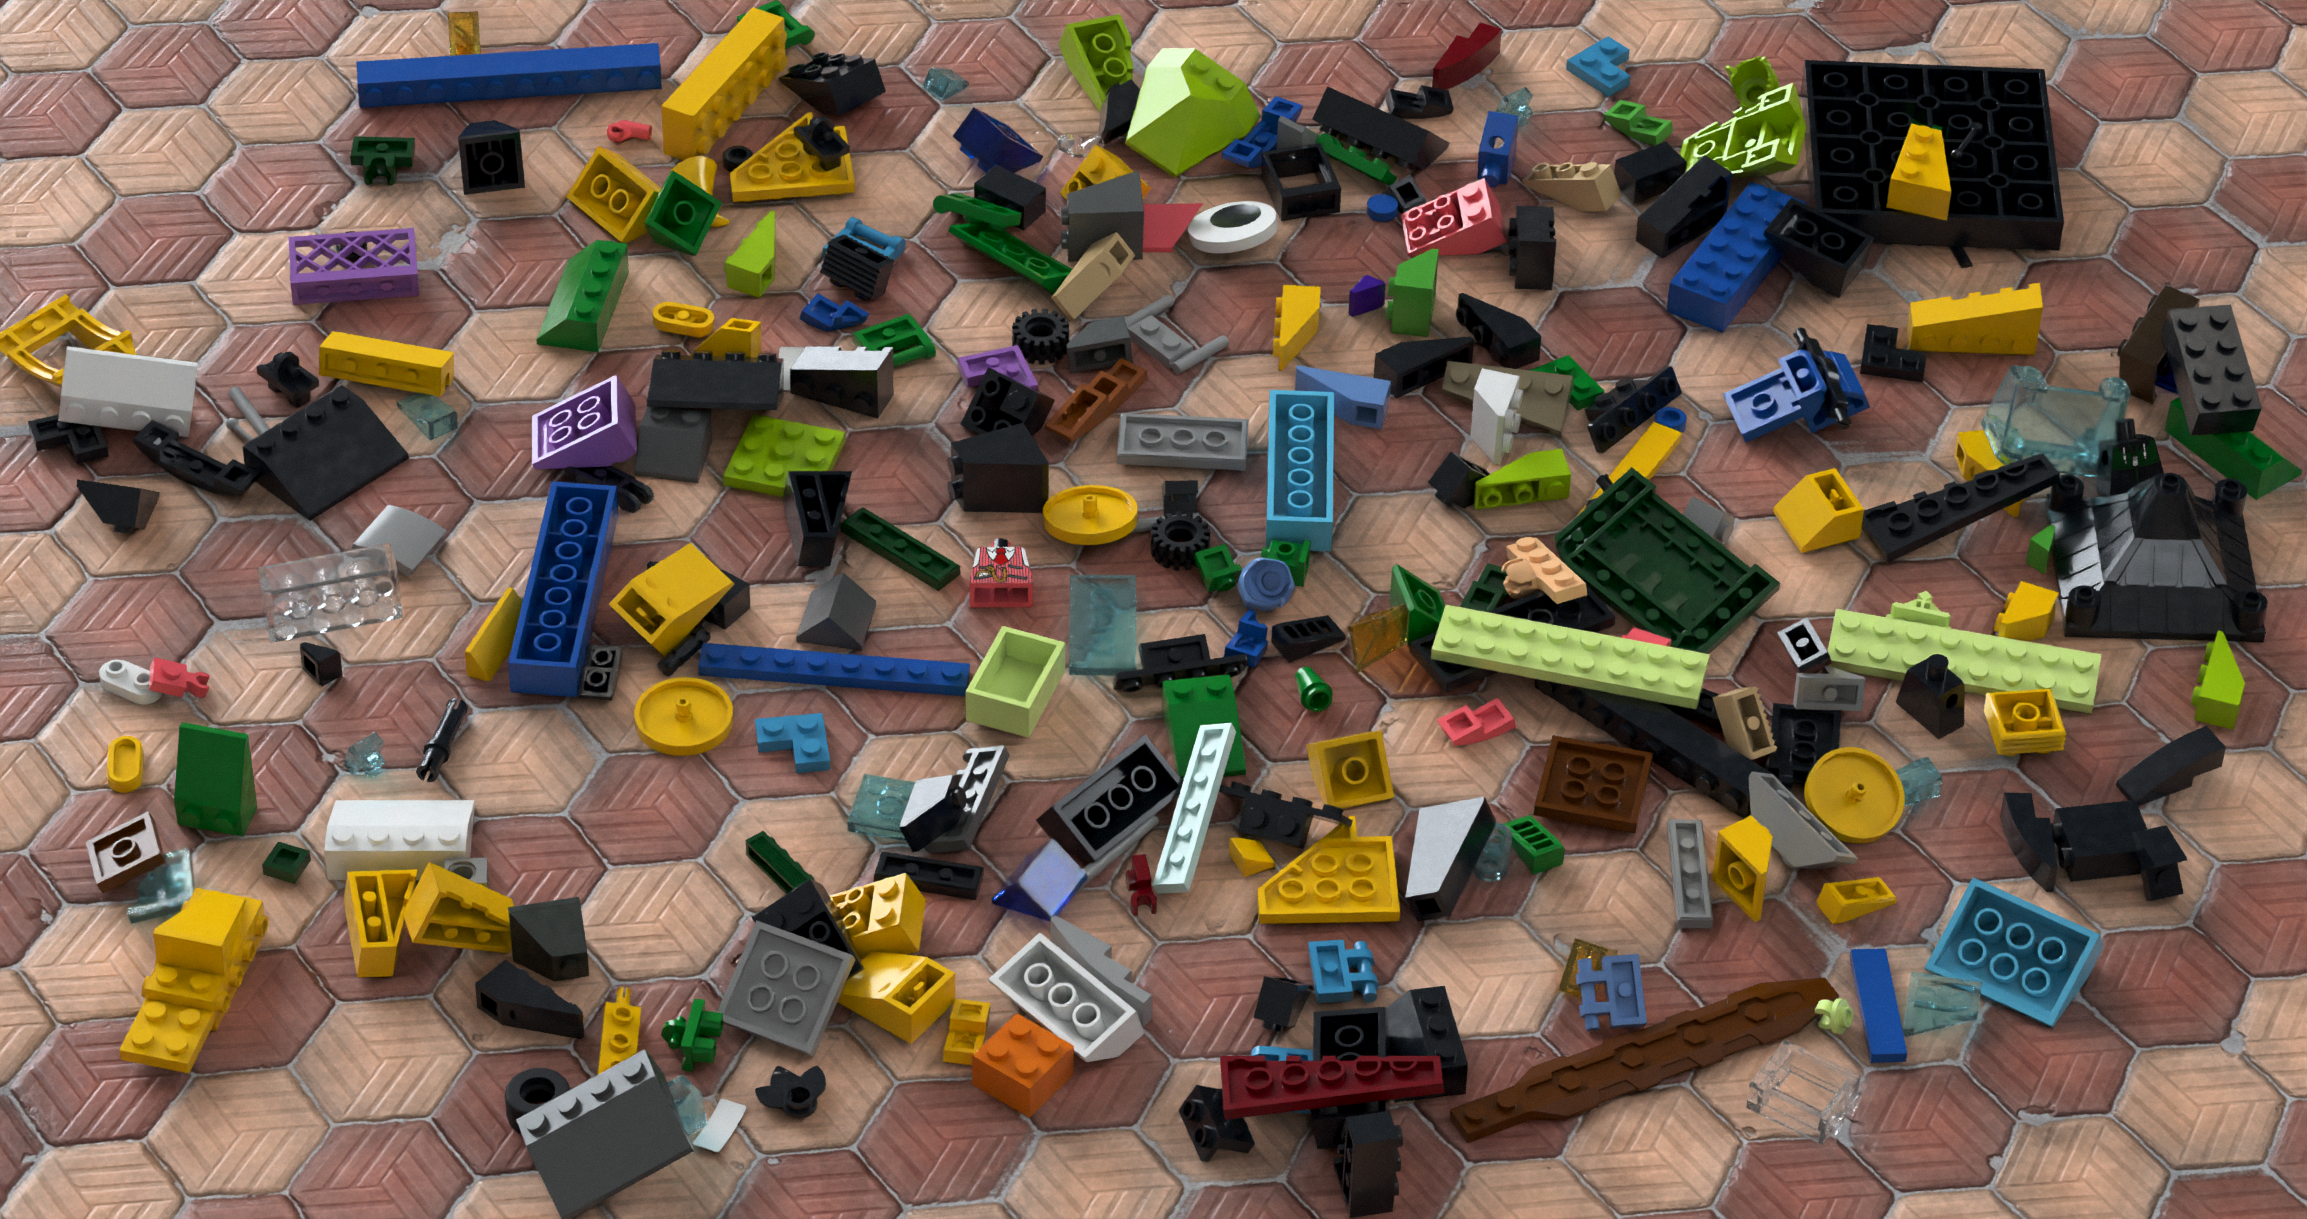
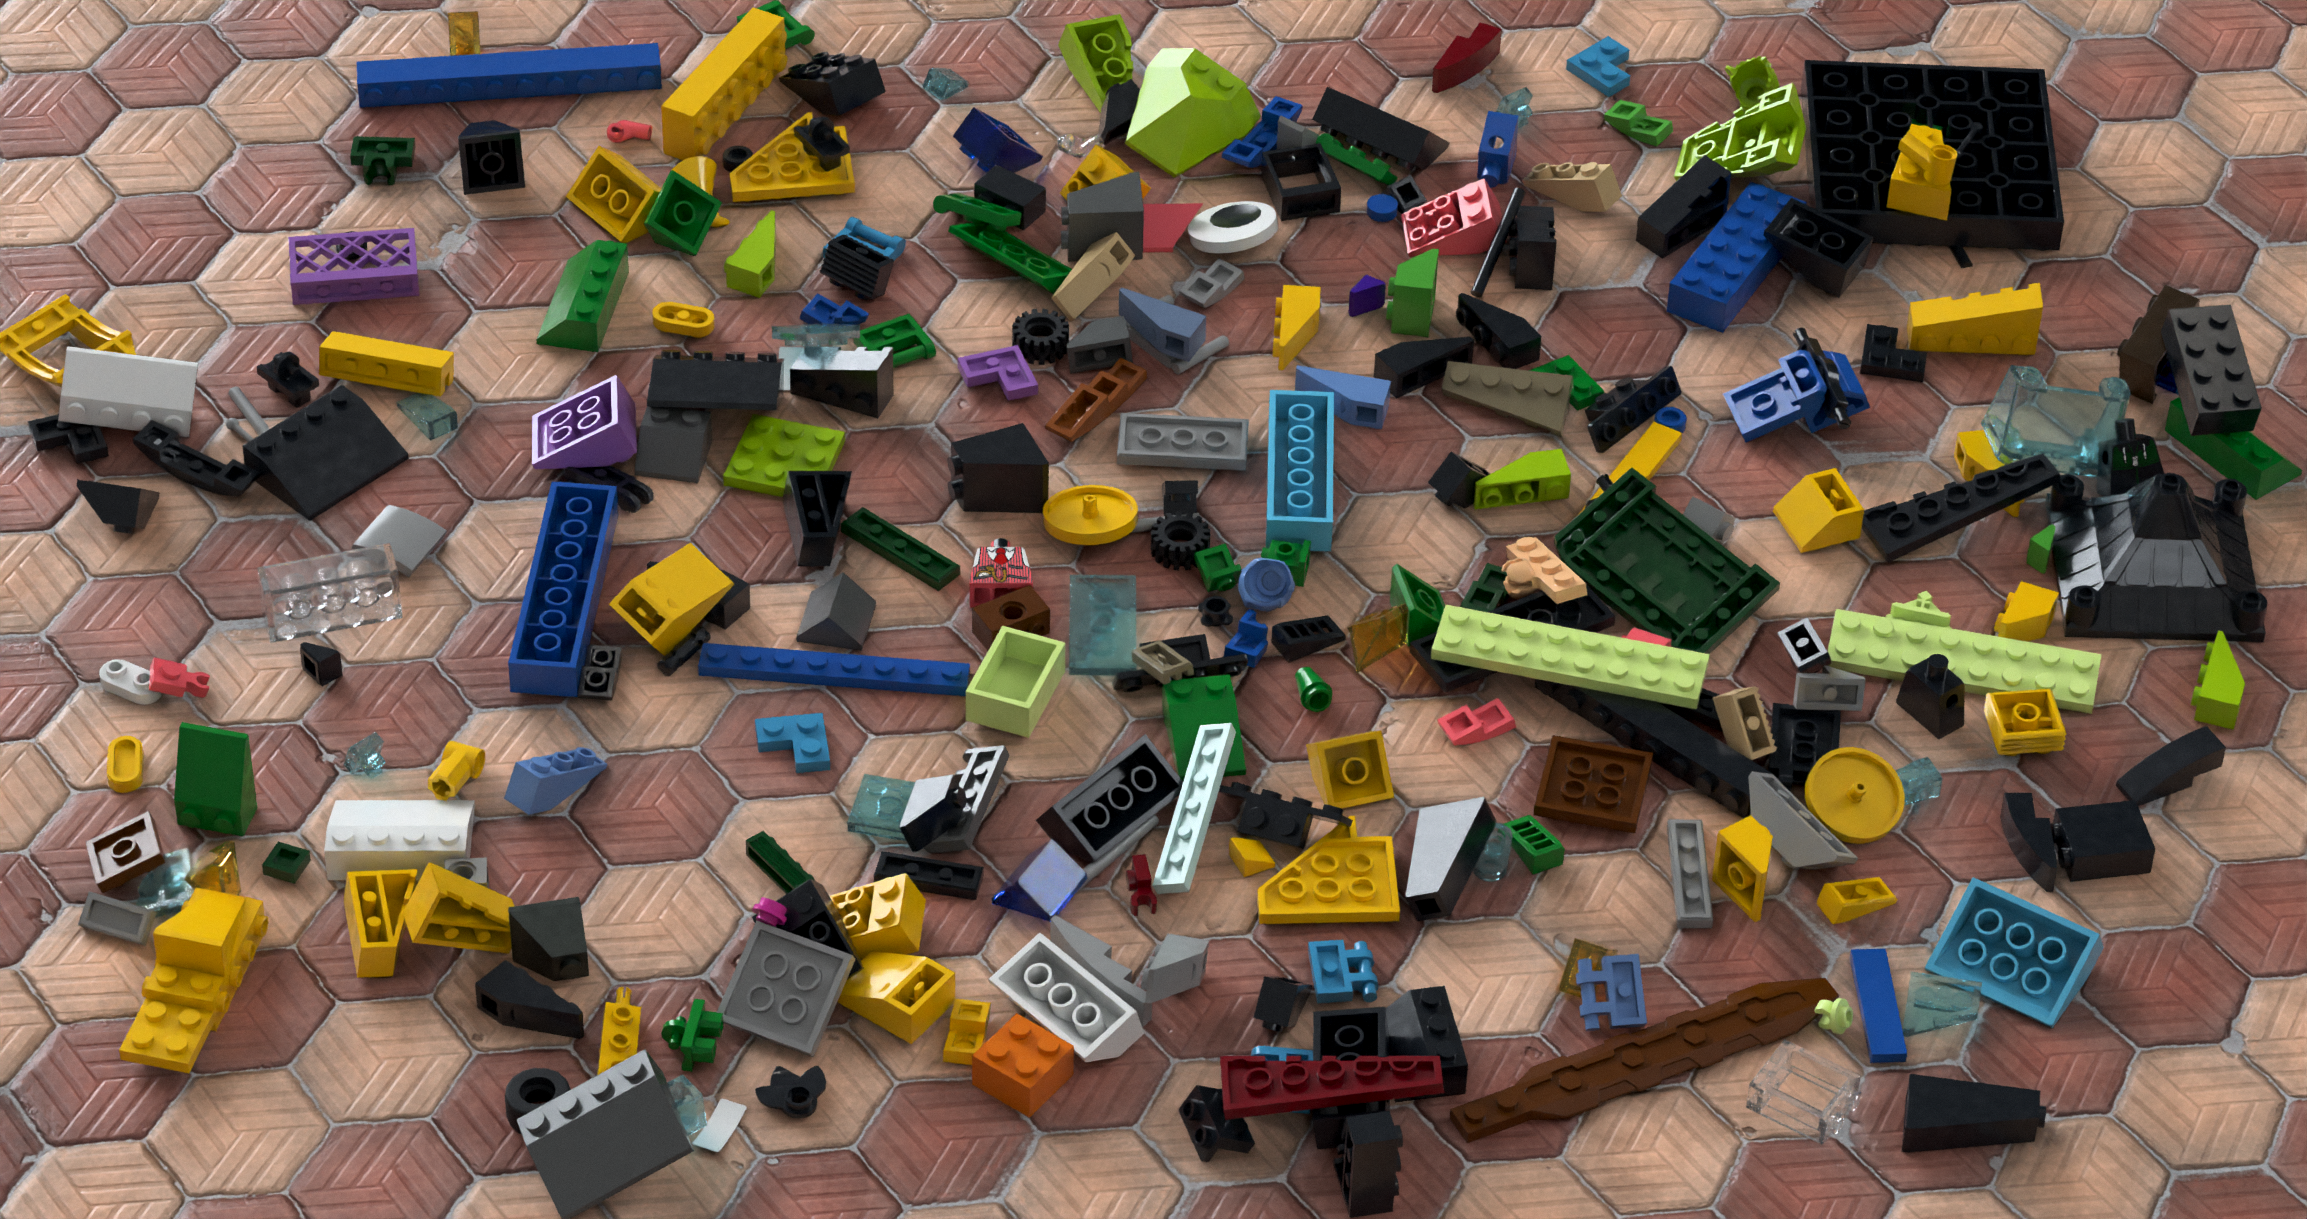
(117, 918): none -> light grey tile
(216, 870): none -> clear yellow slope
(438, 748): black pin -> none
(457, 765): none -> yellow piece
(494, 638): yellow slope -> none
(550, 779): none -> medium blue slope
(683, 716): yellow piece -> none
(734, 336): yellow slope -> none
(770, 912): none -> dark pink plate
(816, 334): none -> clear light blue plate
(1005, 403): black slope -> none
(1016, 610): none -> reddish brown brick
(1157, 665): none -> dark tan tile
(1164, 325): none -> sand blue slope
(1175, 967): none -> light grey slope
(1212, 285): none -> light grey slope
(1215, 612): none -> black plate
(1427, 103): black slope -> none
(1495, 413): white slope -> none
(1498, 242): none -> black bar
(1649, 172): black brick -> none
(1935, 159): none -> yellow piece
(1967, 1114): none -> black slope
(2158, 862): black slope -> none

